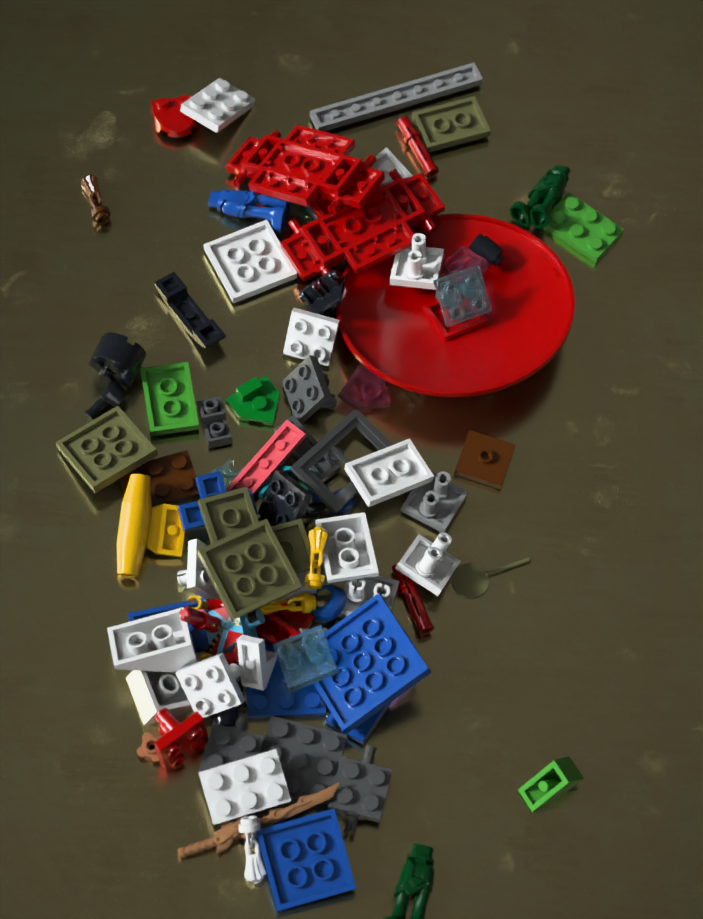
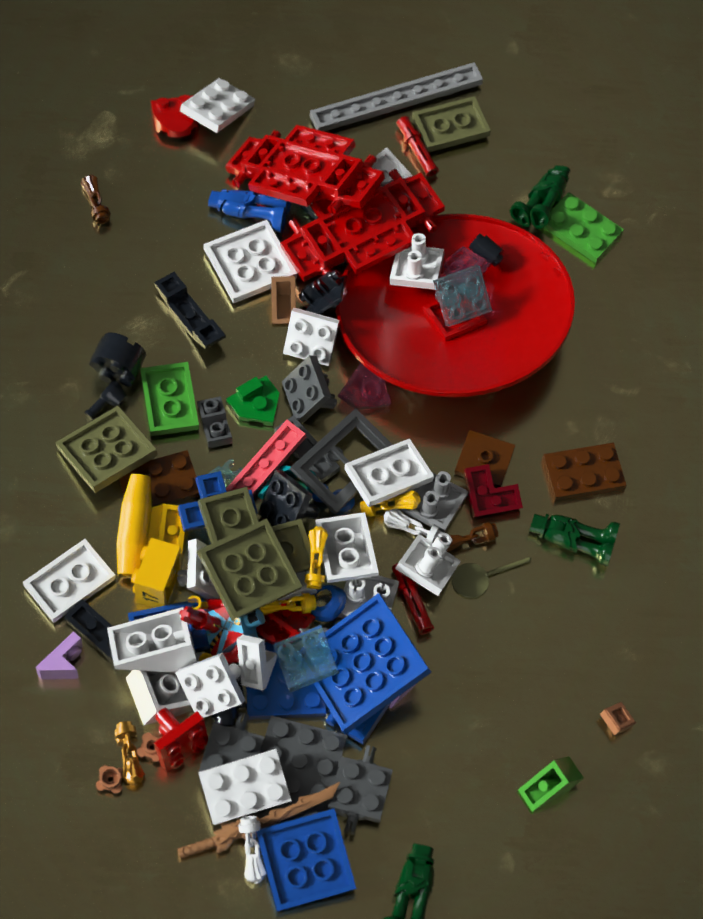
(56, 663): none -> lavender slope
(68, 580): none -> white plate
(91, 627): none -> black plate
(107, 772): none -> nougat plate
(132, 770): none -> pearl gold piece
(157, 573): none -> yellow brick
(282, 298): none -> medium nougat slope
(398, 520): none -> white piece
(407, 500): none -> yellow piece
(487, 499): none -> dark red plate
(489, 531): none -> reddish brown piece
(567, 531): none -> dark green piece
(584, 471): none -> reddish brown plate
(617, 718): none -> nougat tile

